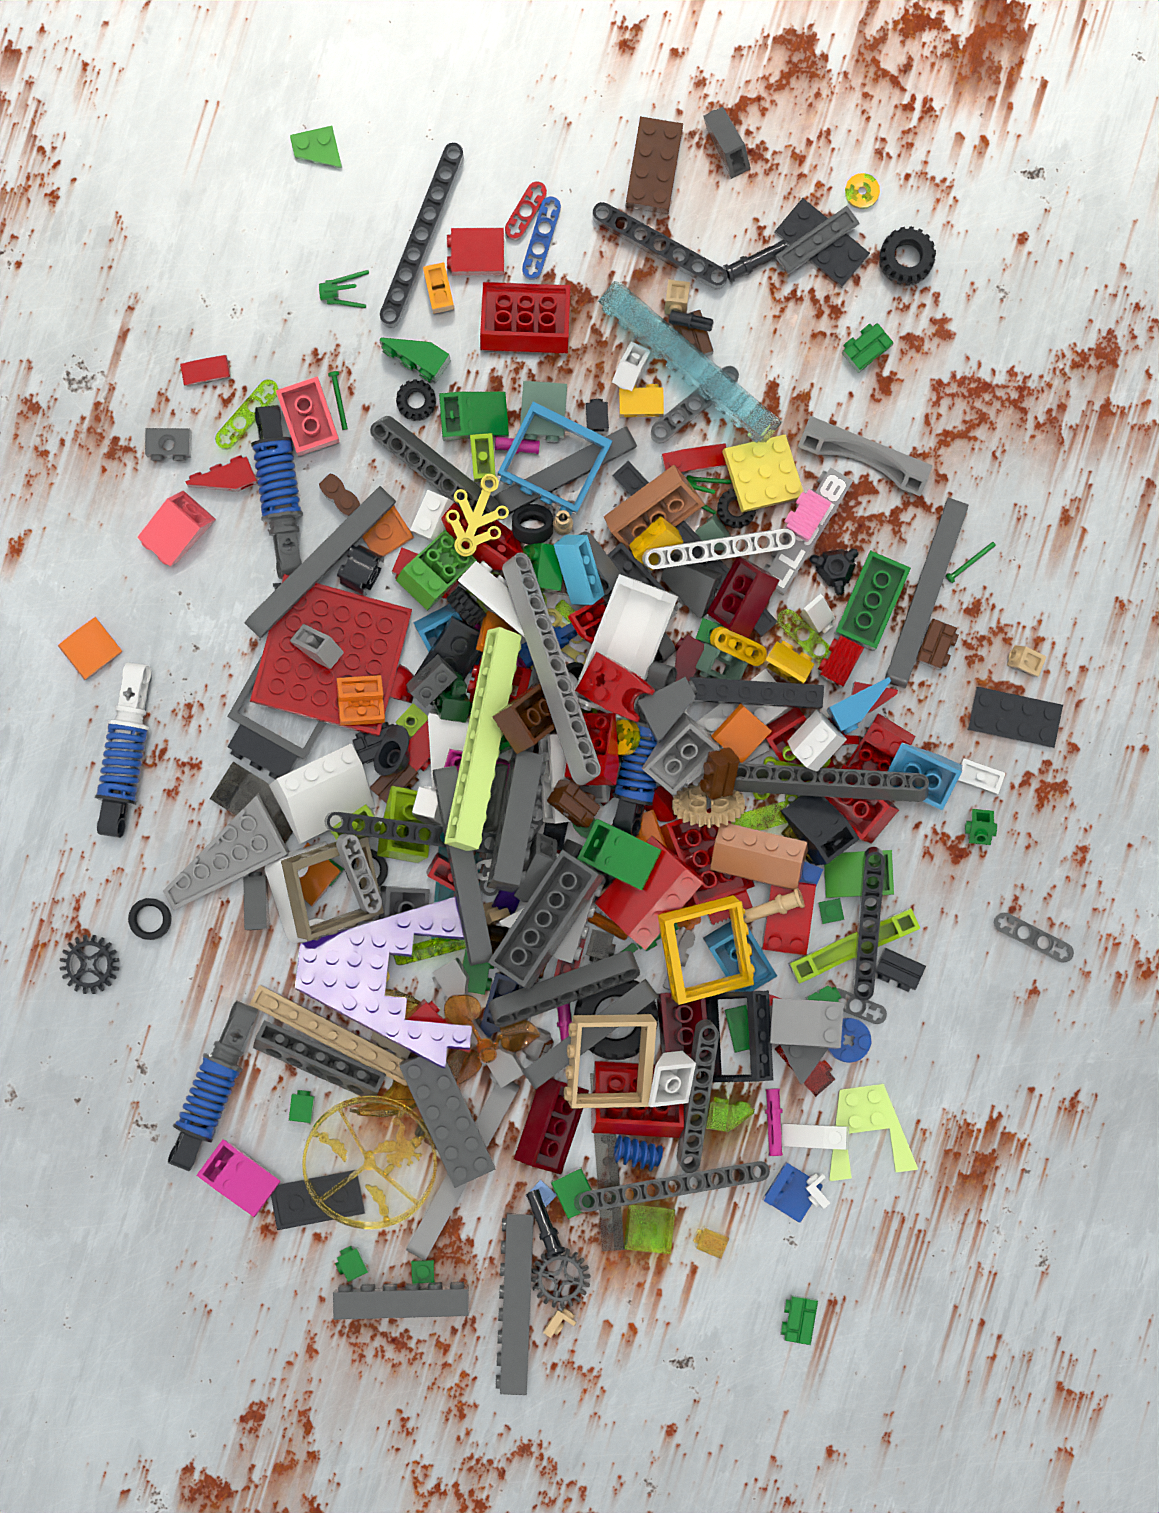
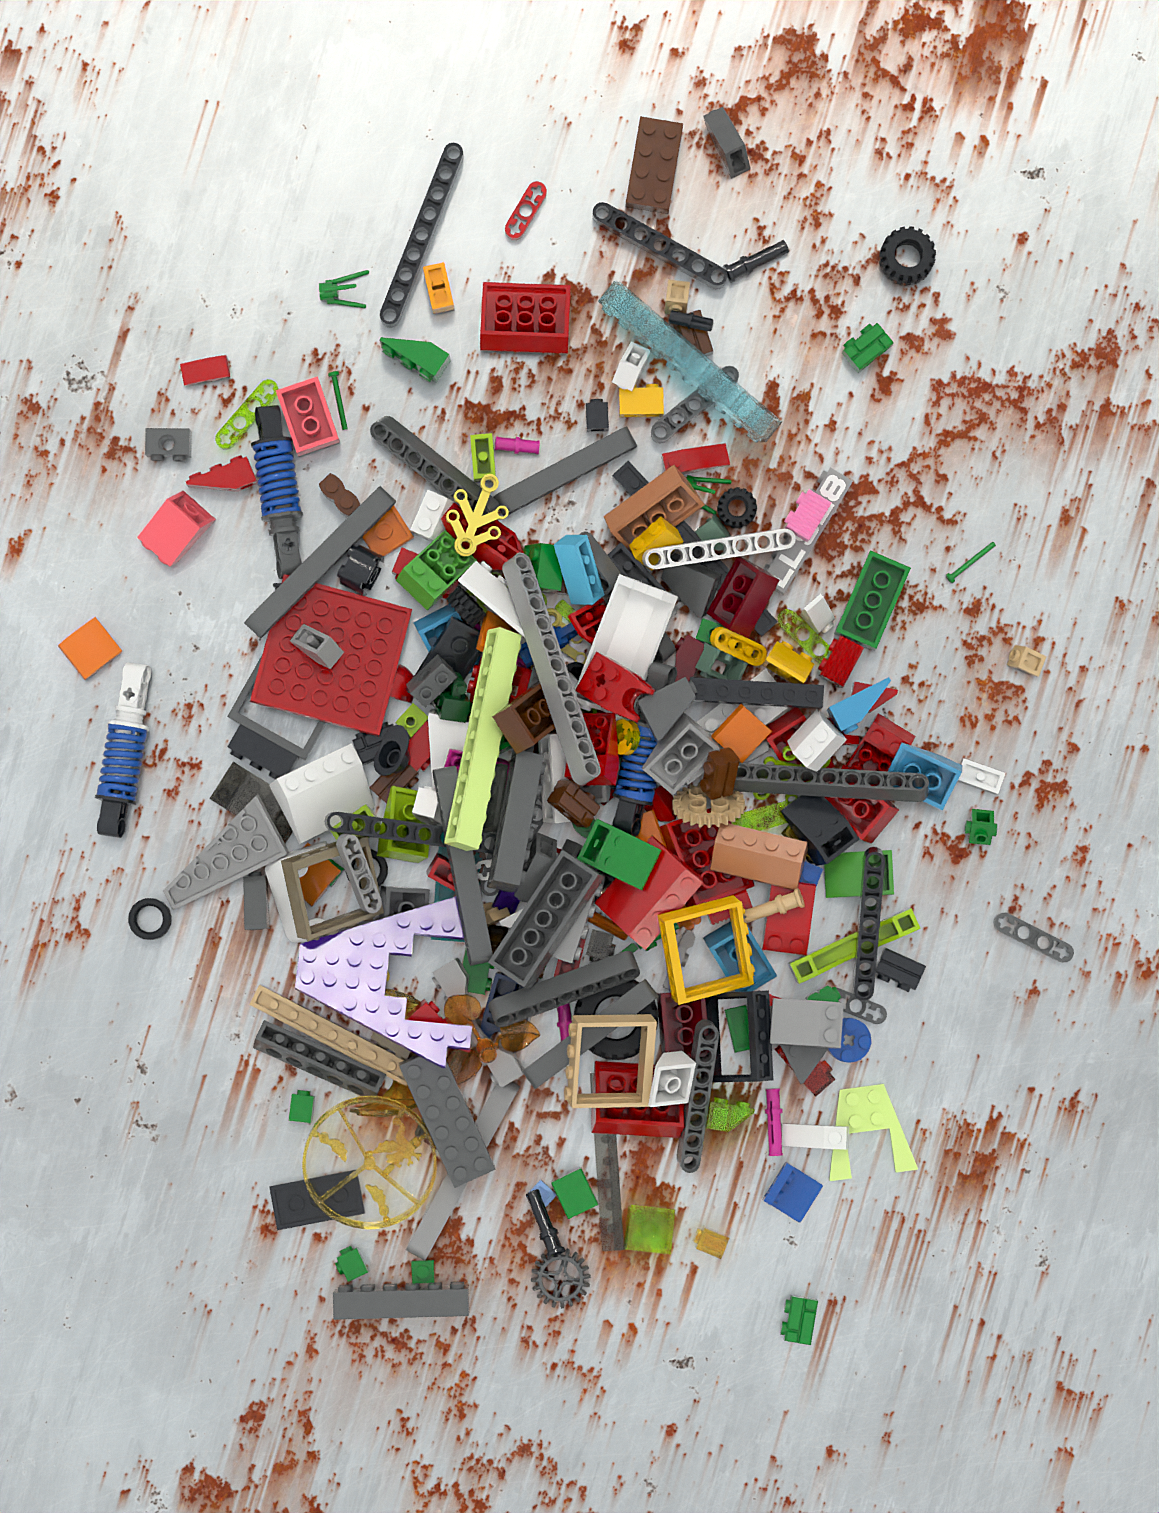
(103, 978): black gear -> none
(216, 1082): piece -> none
(238, 1178): dark pink slope -> none
(317, 146): bright green wing -> none
(360, 700): orange slope -> none
(416, 413): black tyre -> none
(429, 949): clear neon green beam -> none
(473, 414): green slope -> none
(476, 251): brick -> none
(516, 1304): dark grey brick -> none
(532, 512): black tyre -> none
(538, 237): blue beam -> none
(539, 1046): light grey head -> none
(549, 1128): dark red slope -> none
(550, 396): sand green brick -> none
(555, 1324): tan bracket -> none
(556, 831): black brick -> none
(568, 524): tan pin -> none
(569, 425): dark azure window -> none
(637, 1152): blue piece -> none
(682, 1183): dark grey beam -> none
(763, 473): light yellow plate -> none
(816, 1196): white bracket -> none
(817, 240): dark grey tile -> none
(831, 911): green plate -> none
(835, 567): black rock -> none
(836, 261): black plate -> none
(865, 181): yellow piece -> none
(902, 469): light grey arch -> none
(926, 592): dark grey beam -> none
(937, 644): reddish brown brick -> none
(1015, 717): black plate -> none

